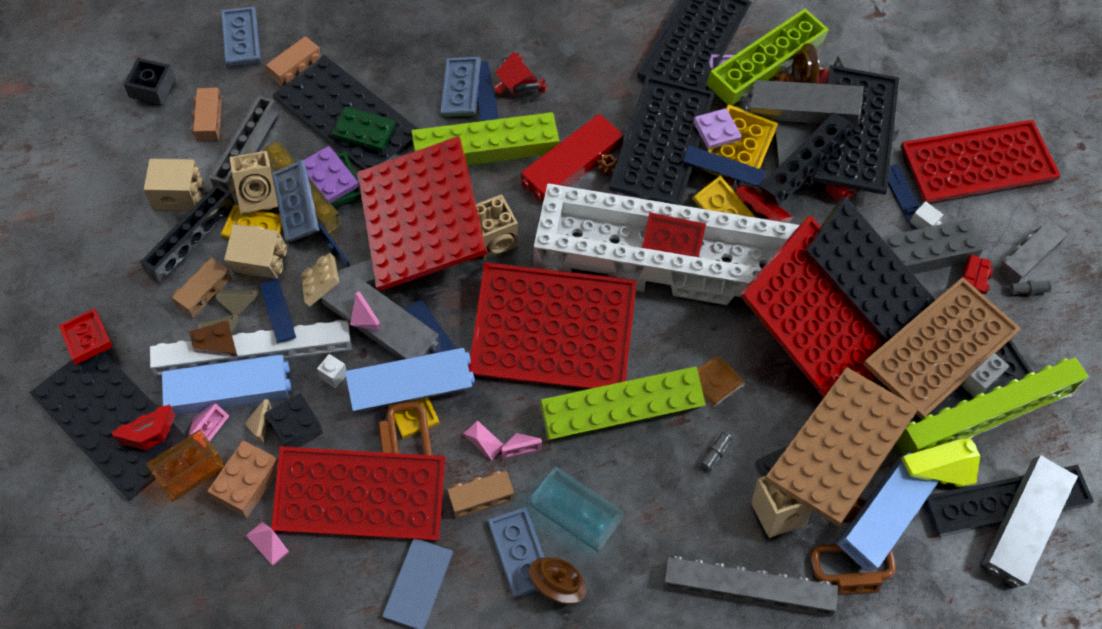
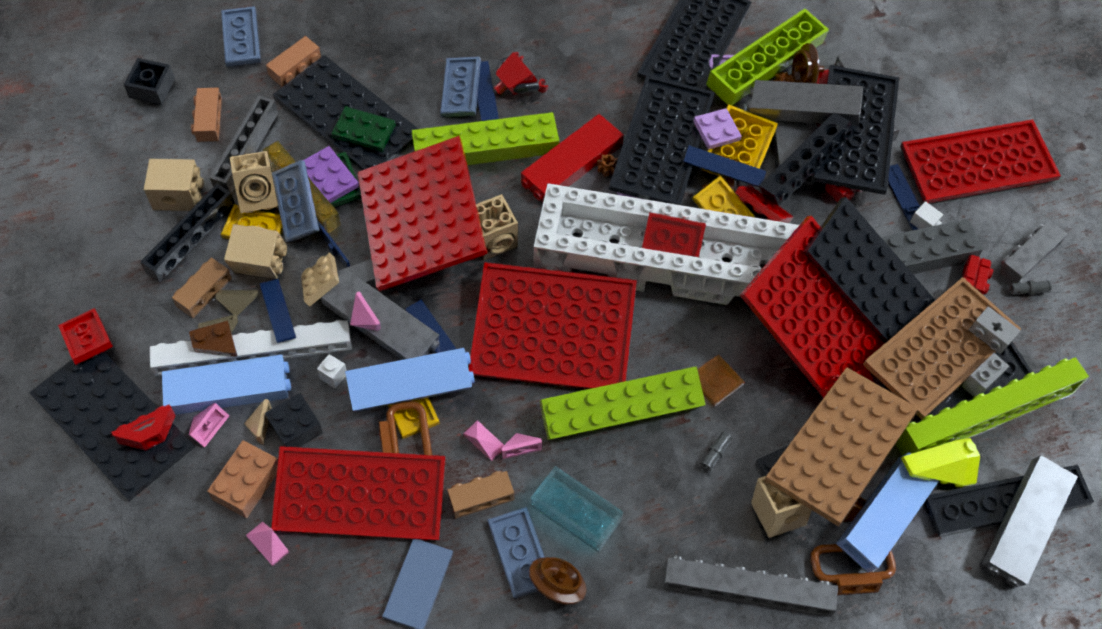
(186, 465): clear orange slope -> none
(994, 330): none -> light grey brick

